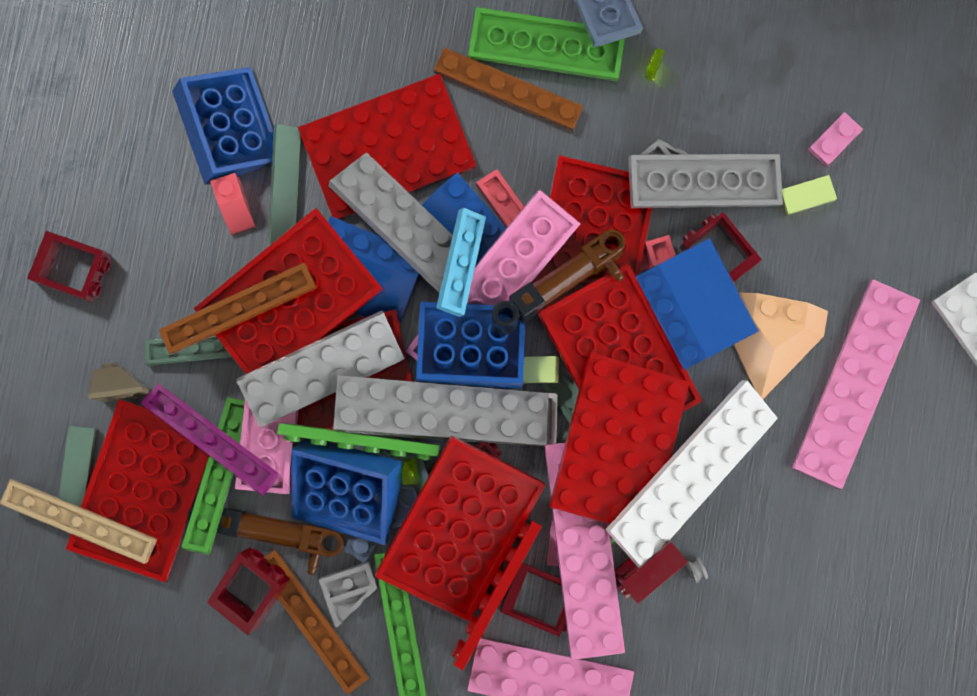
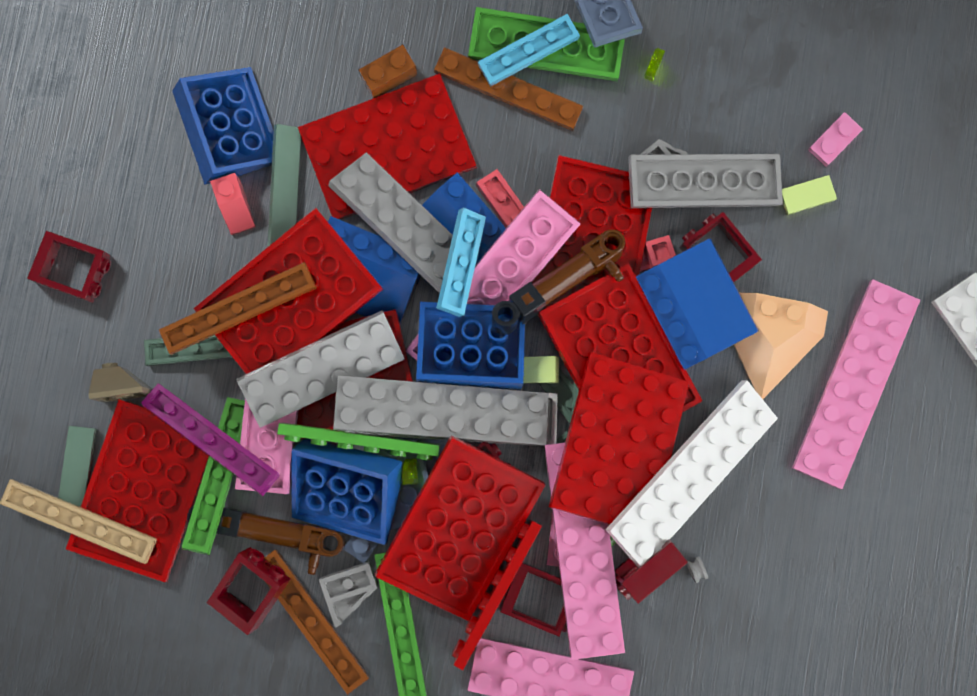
(388, 71): none -> dark orange brick
(528, 50): none -> medium azure plate

